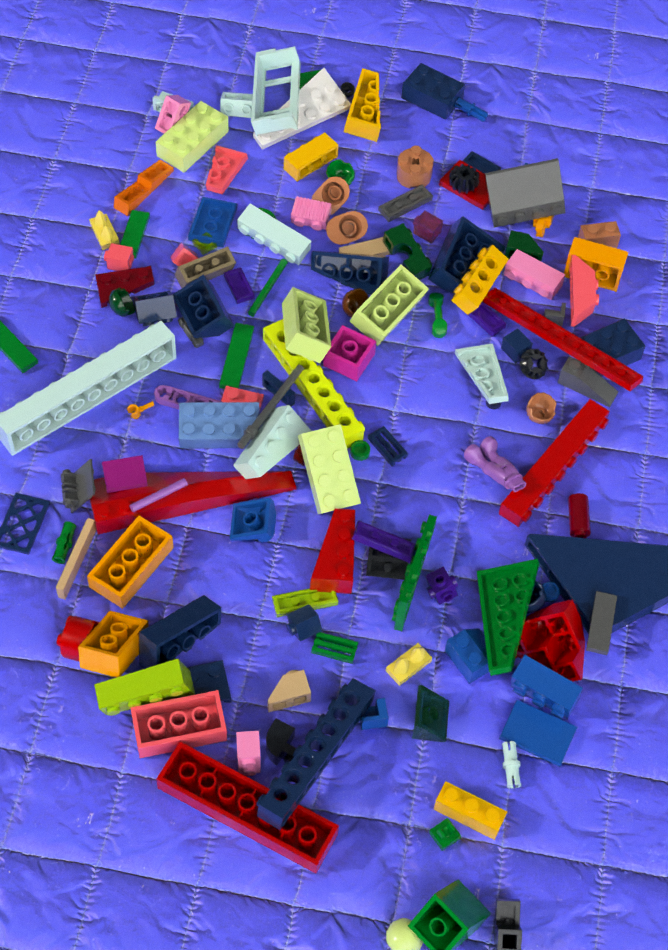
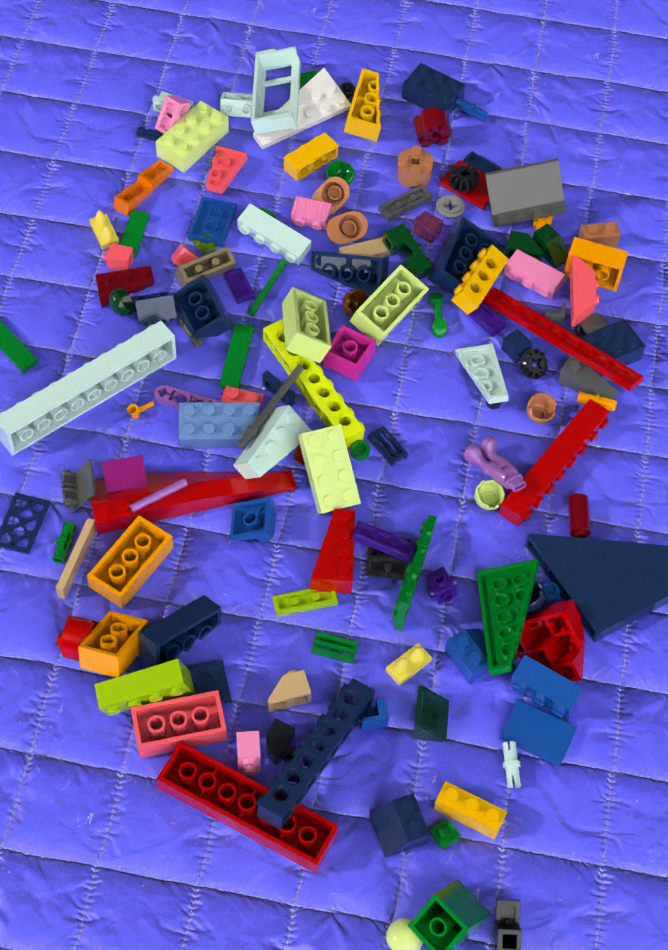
(149, 134): none -> dark blue axle
(304, 623): dark blue brick -> none
(400, 826): none -> dark blue slope
(432, 127): none -> dark red brick
(456, 203): none -> light grey gear
(489, 495): none -> yellowish green hair
(551, 245): none -> dark green slope
(591, 324): none -> dark grey brick
(601, 623): dark grey tile -> none
(607, 403): none -> light orange axle

